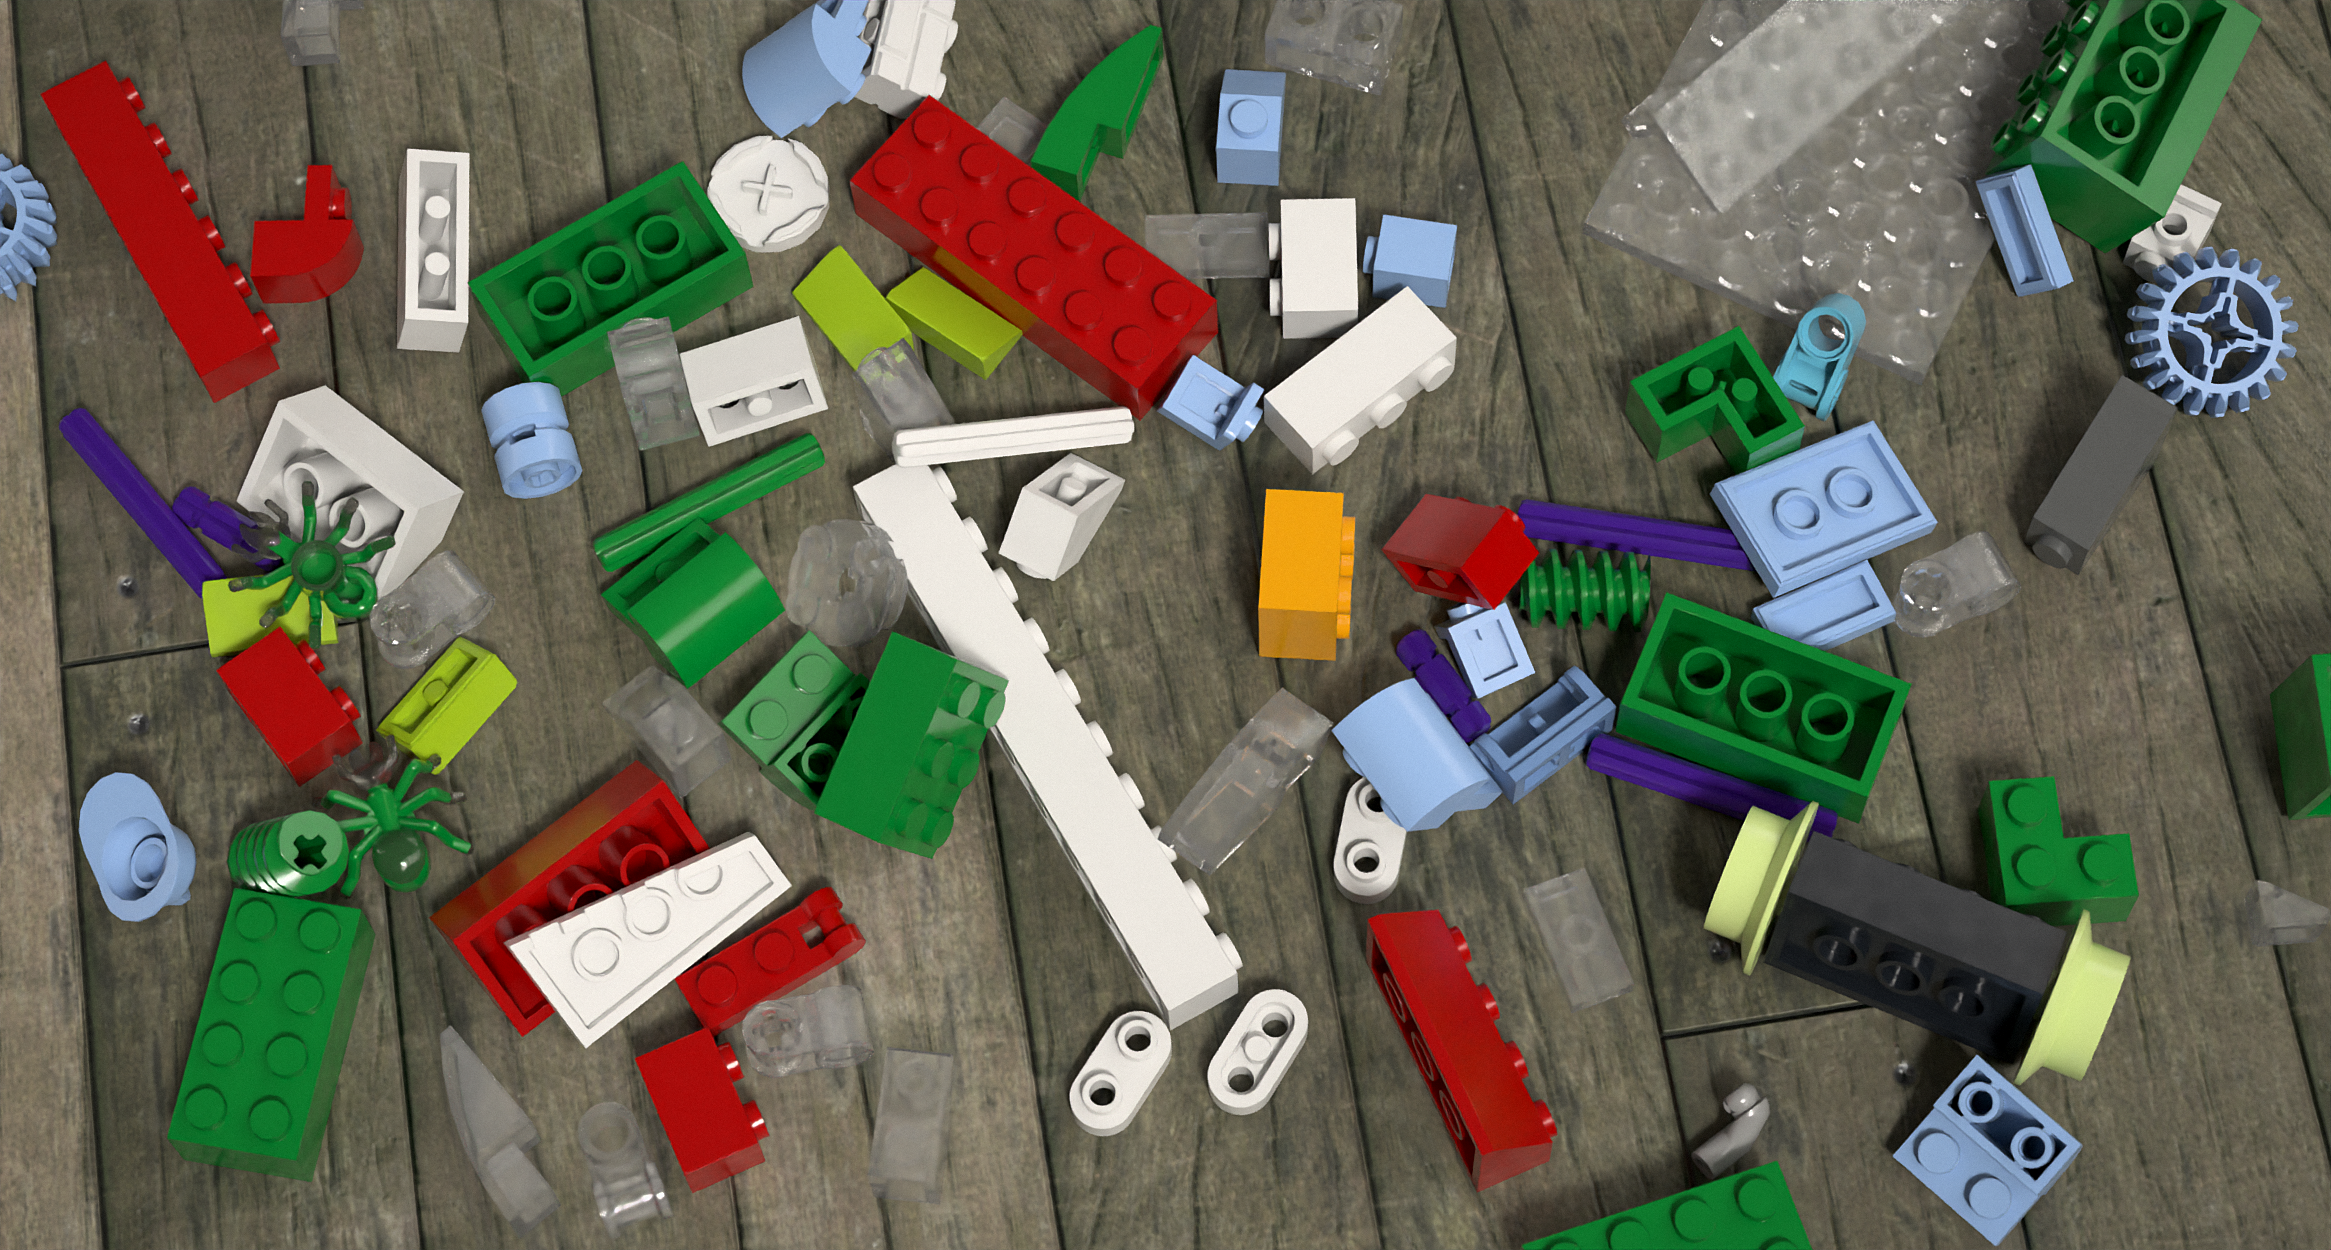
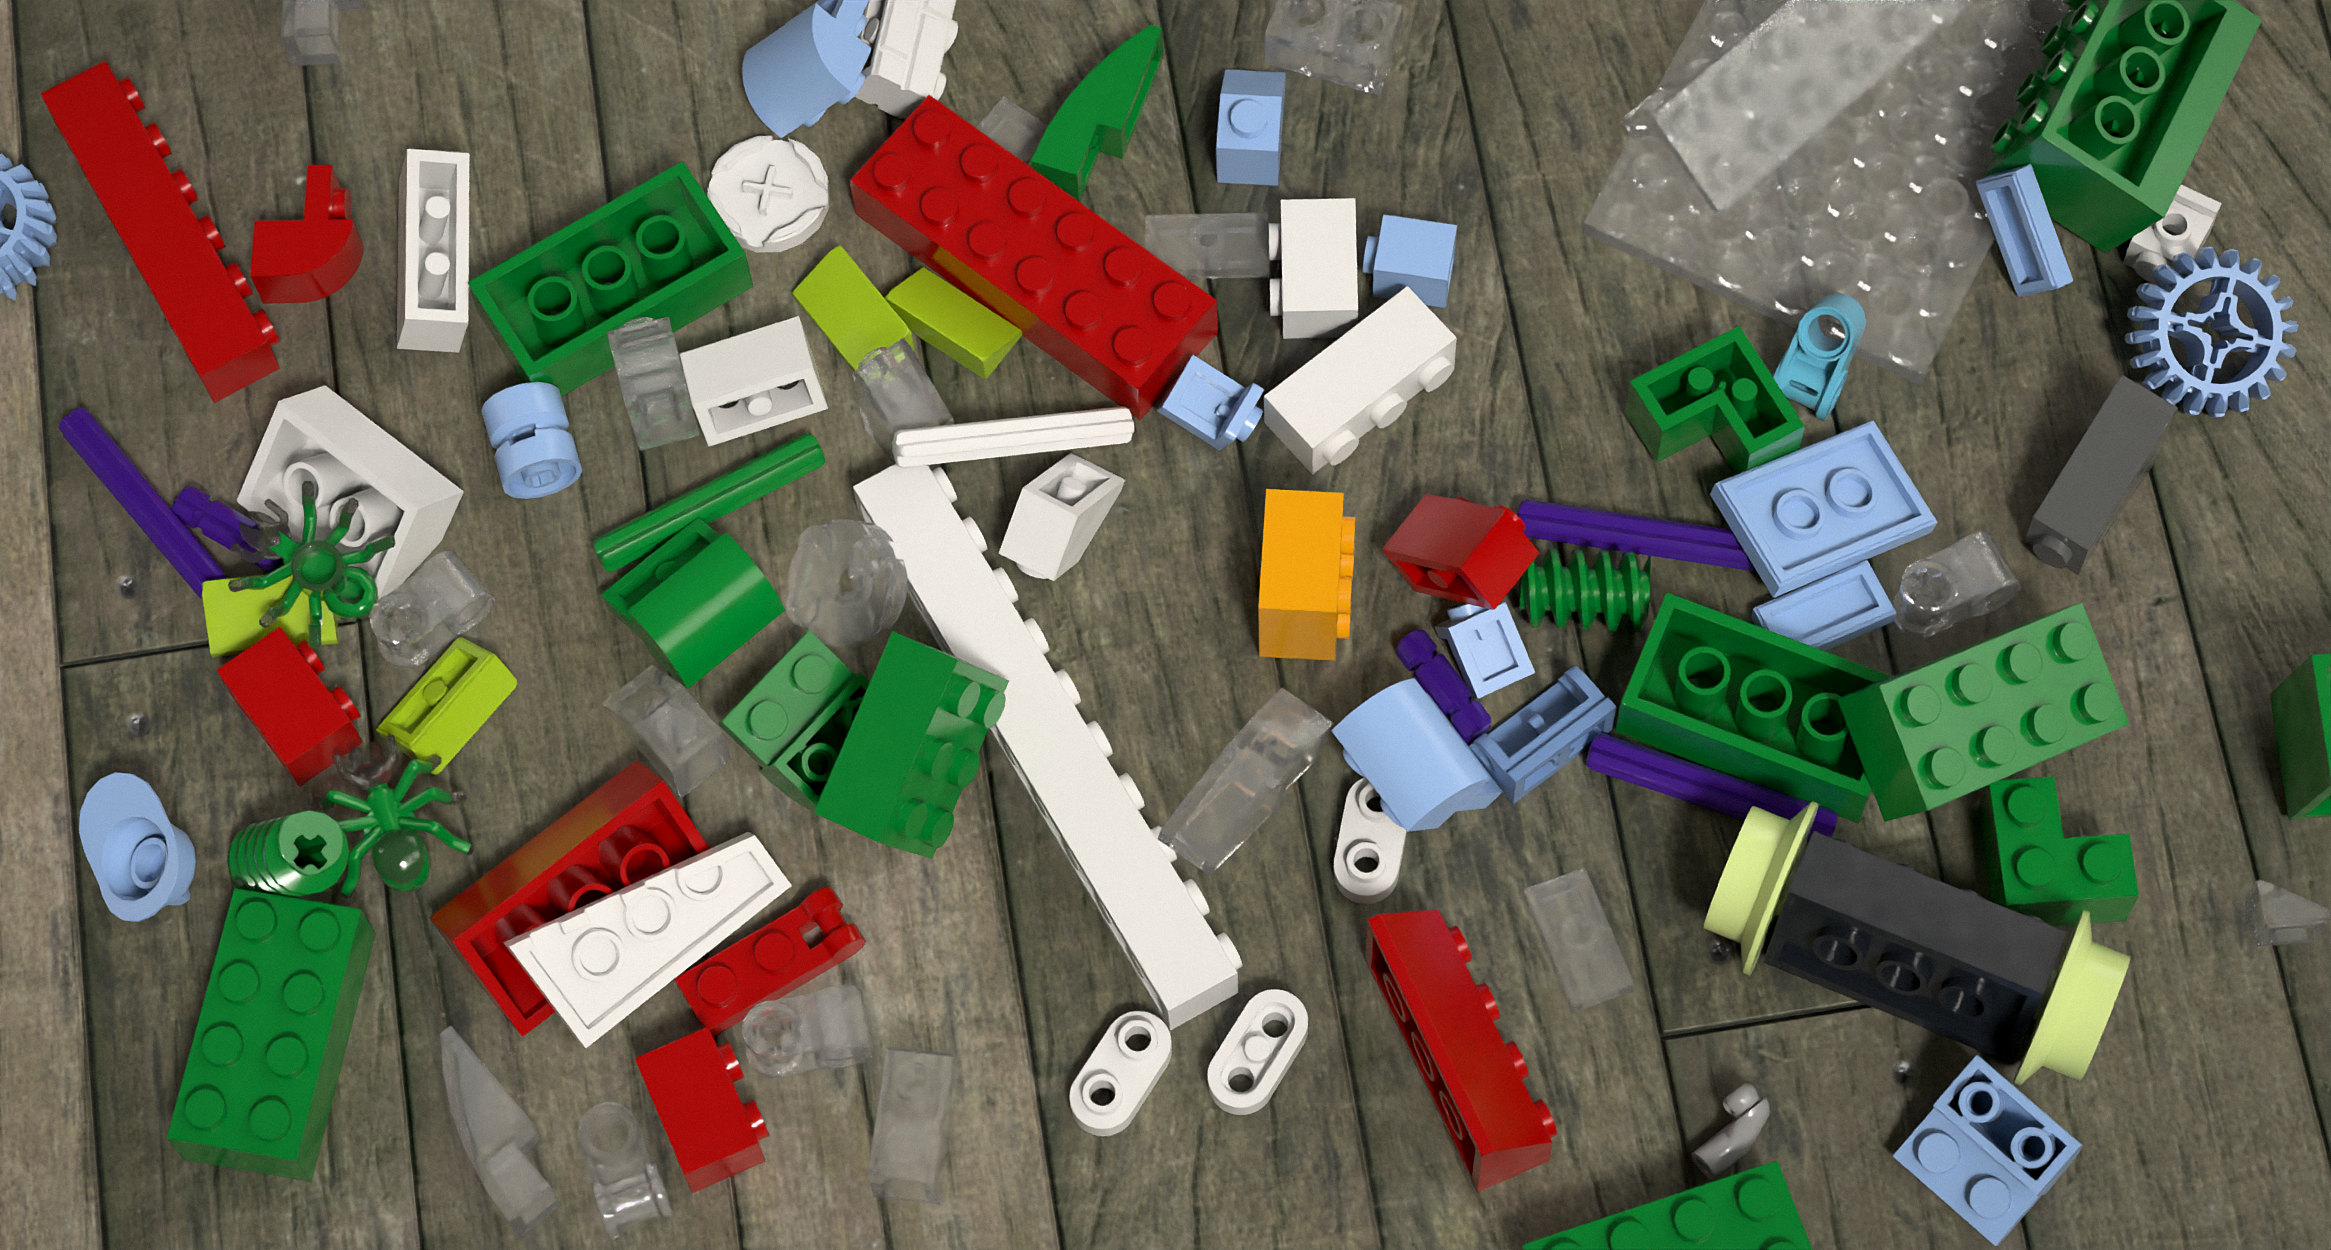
(1983, 712): none -> green brick

